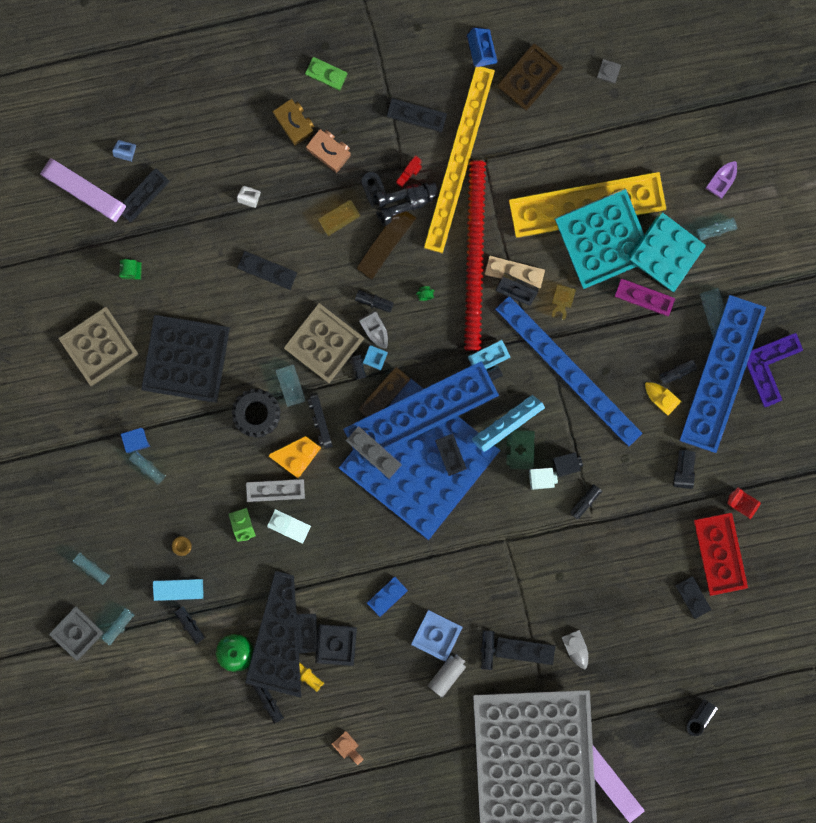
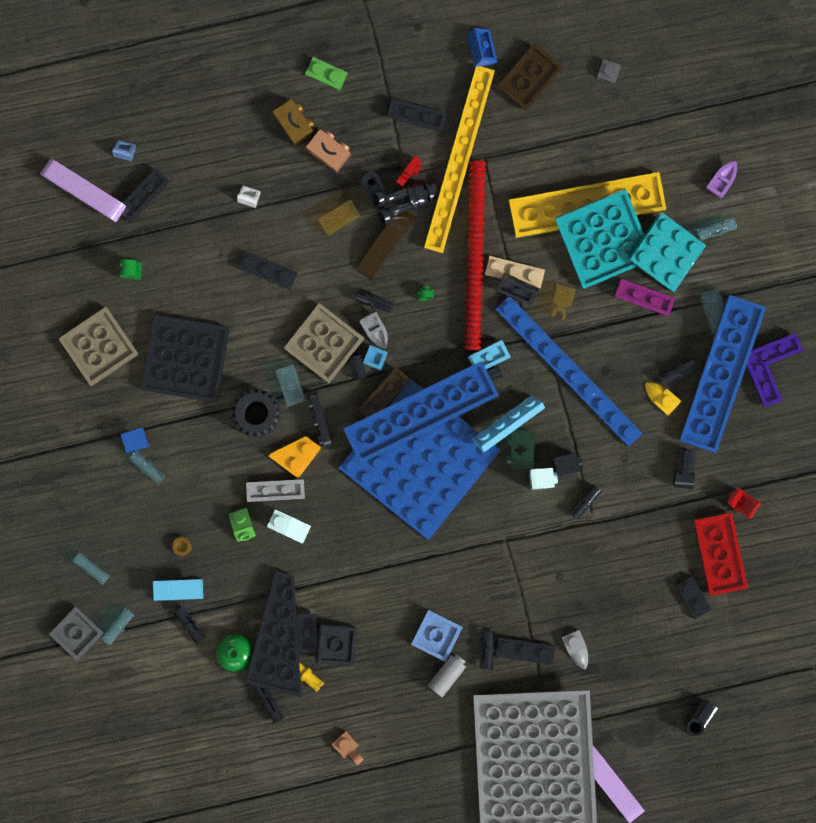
(374, 452): dark grey plate -> none
(387, 596): blue plate -> none
(450, 454): black plate -> none

